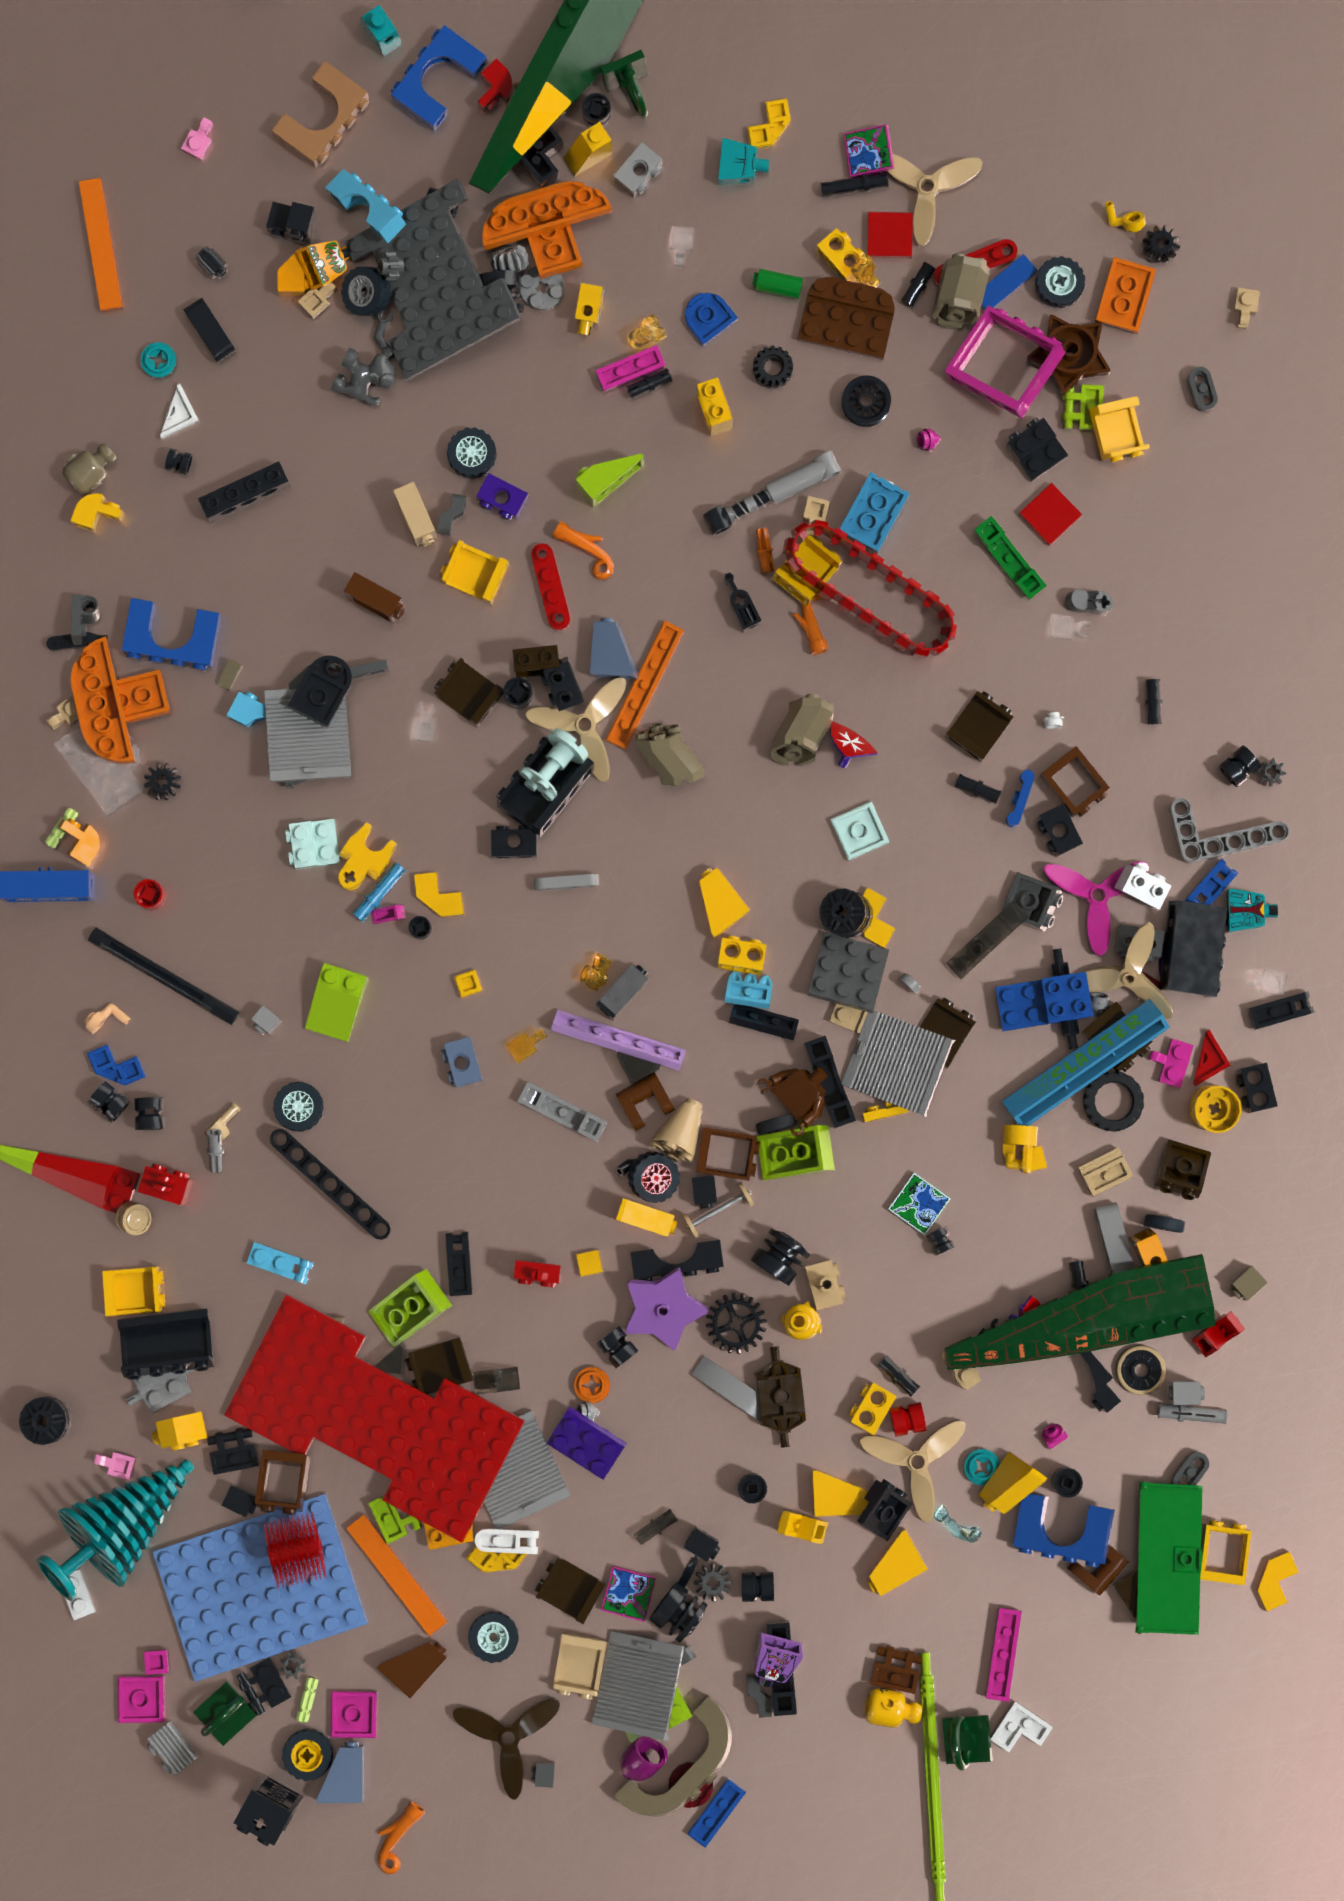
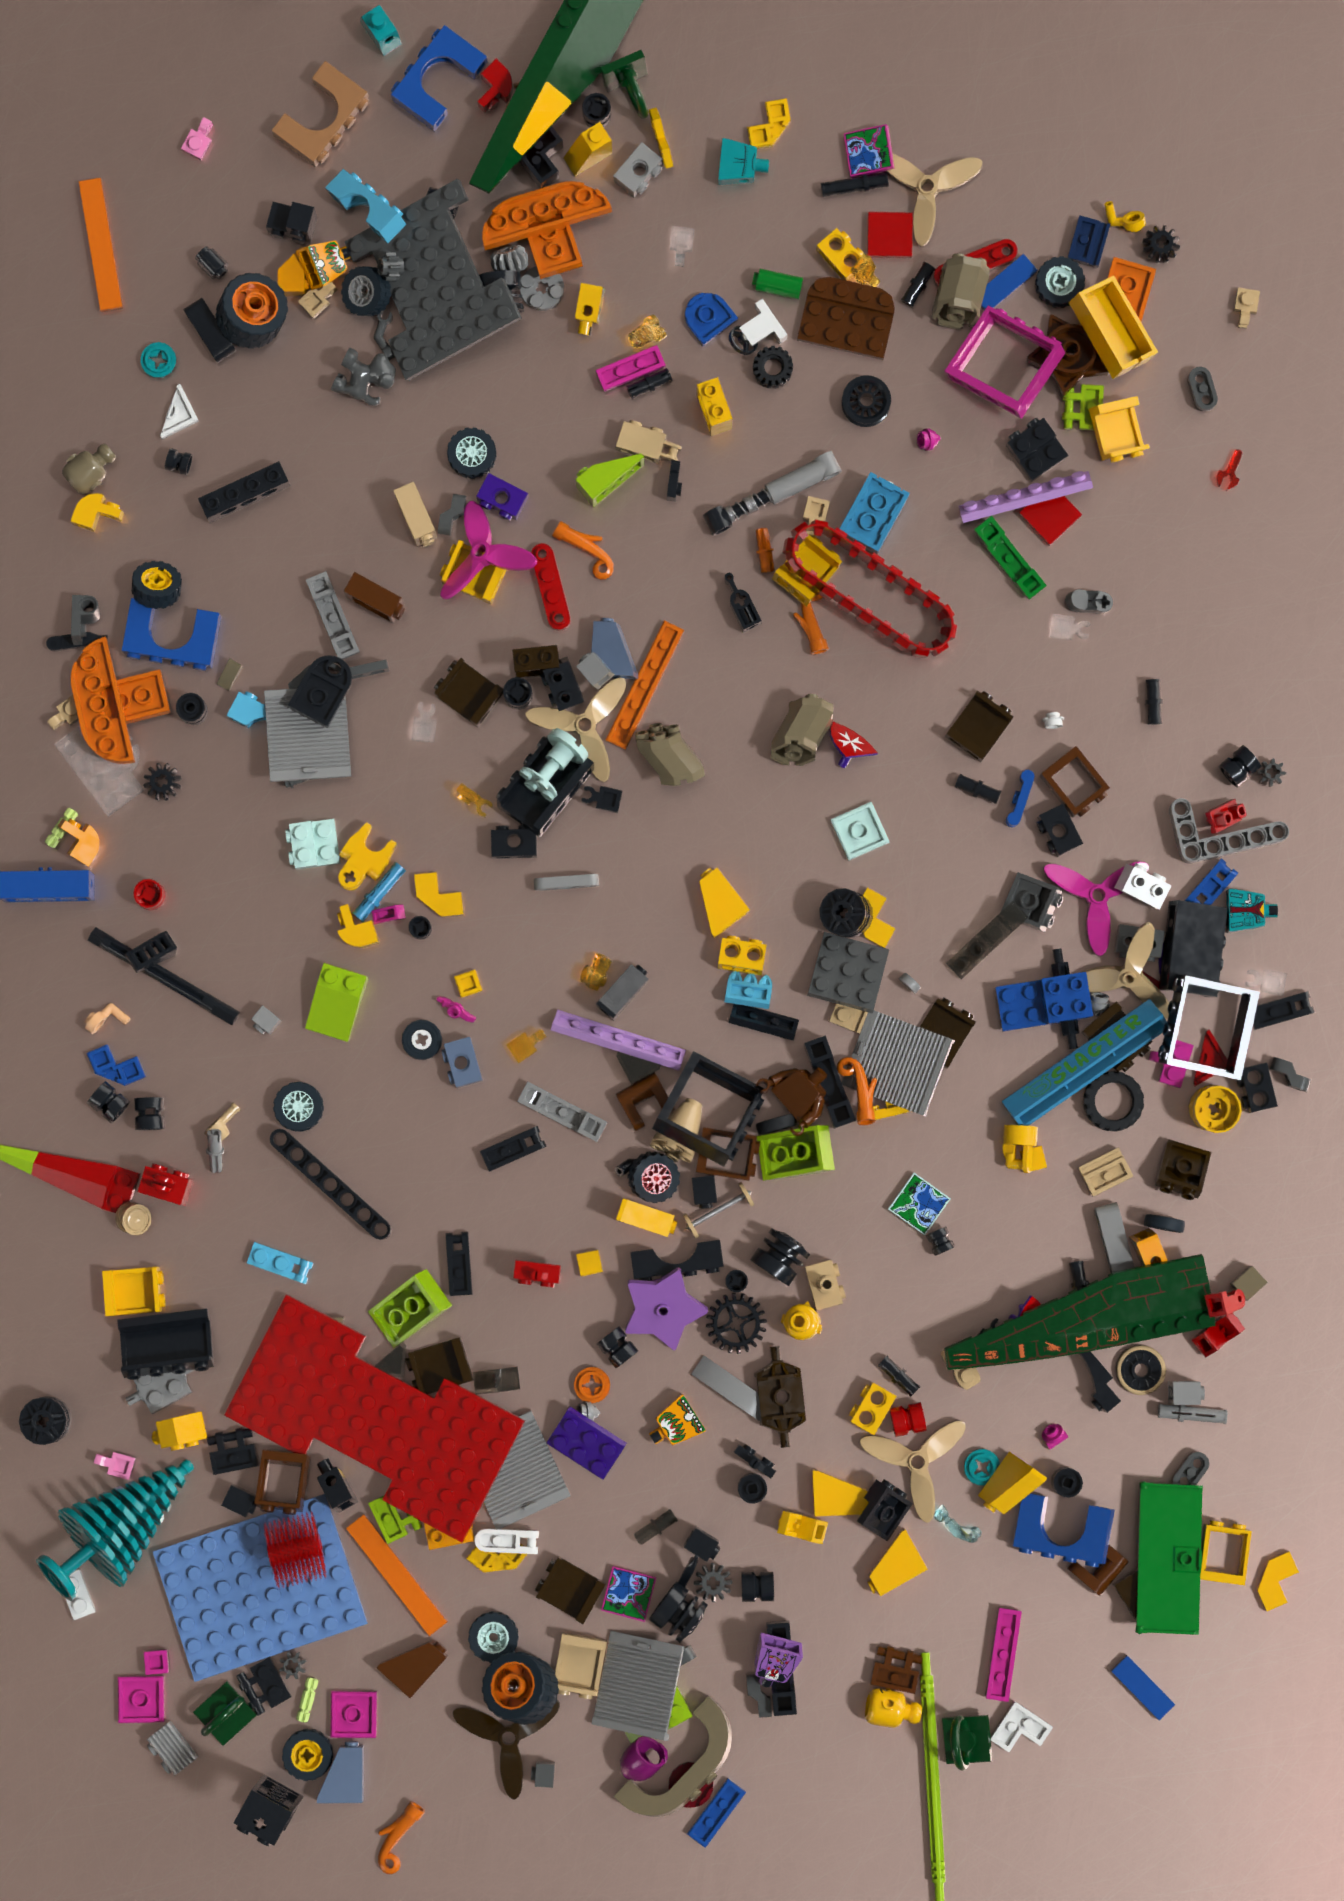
(156, 584): none -> black wheel
(157, 941): none -> black slope
(192, 709): none -> black wheel
(251, 310): none -> black wheel
(332, 615): none -> light grey slope
(340, 1494): none -> black torso
(357, 935): none -> yellow brick
(433, 1042): none -> black bush
(455, 1009): none -> dark pink piece
(469, 796): none -> clear yellow plate
(498, 555): none -> dark pink piece
(512, 1149): none -> black plate
(520, 1688): none -> black wheel
(594, 670): none -> light grey brick
(607, 798): none -> black plate
(650, 442): none -> tan brick
(663, 146): none -> yellow tile
(674, 486): none -> black plate
(677, 1423): none -> torso
(724, 1078): none -> black window
(736, 1281): none -> black wheel
(757, 329): none -> white piece
(764, 1465): none -> black plate
(865, 1112): none -> orange plant
(1026, 496): none -> lavender plate
(1088, 241): none -> dark blue plate
(1113, 327): none -> yellow piece
(1143, 1687): none -> blue tile
(1224, 1302): none -> red leg
(1225, 815): none -> red hips
(1230, 471): none -> clear red bar
(1241, 1031): none -> window
(1287, 1069): none -> dark grey piece

